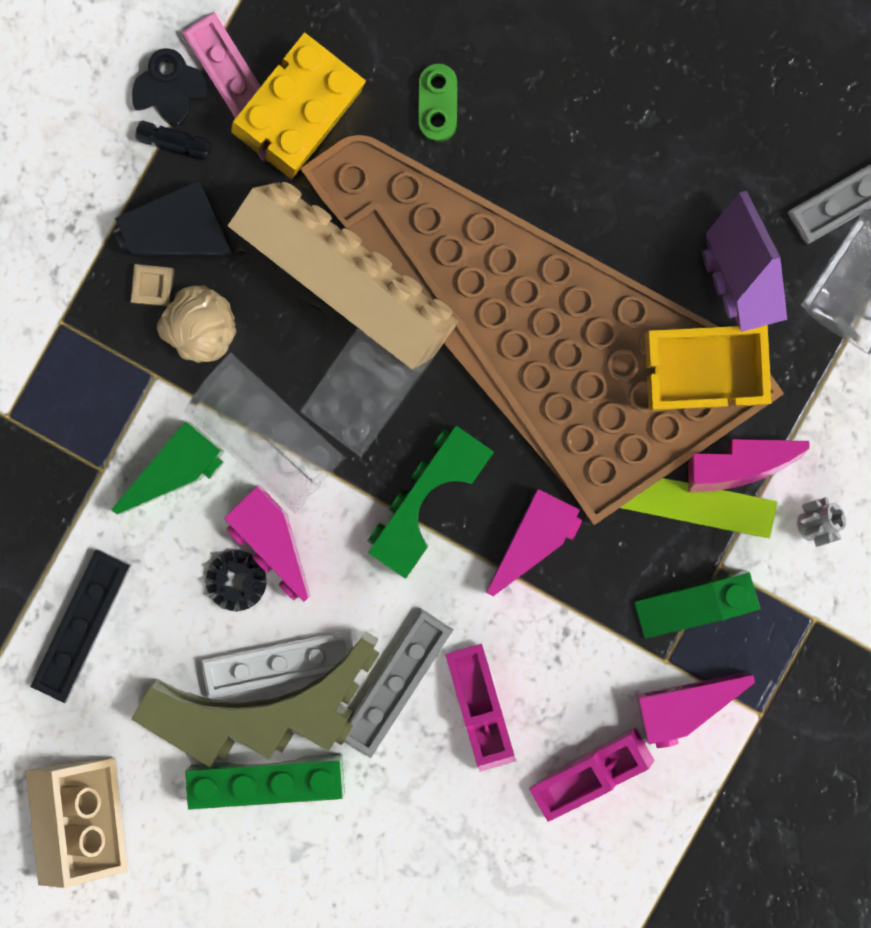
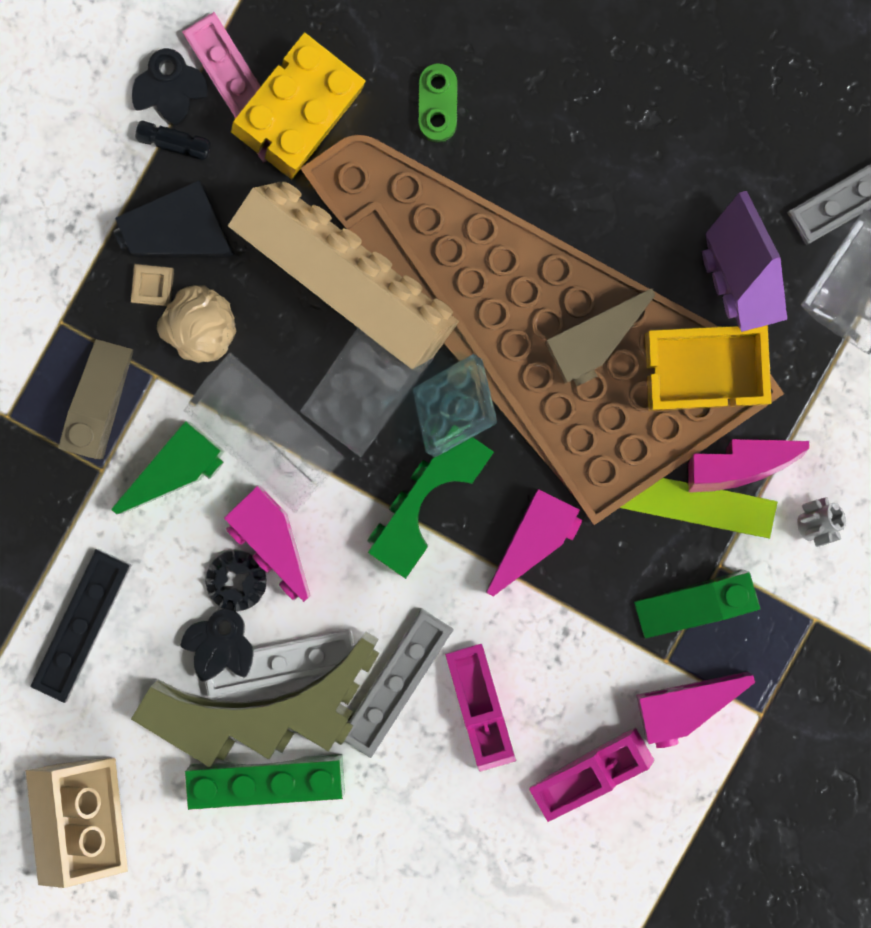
(96, 400): none -> dark tan slope
(216, 650): none -> black plate
(454, 405): none -> clear light blue plate
(590, 343): none -> dark tan slope

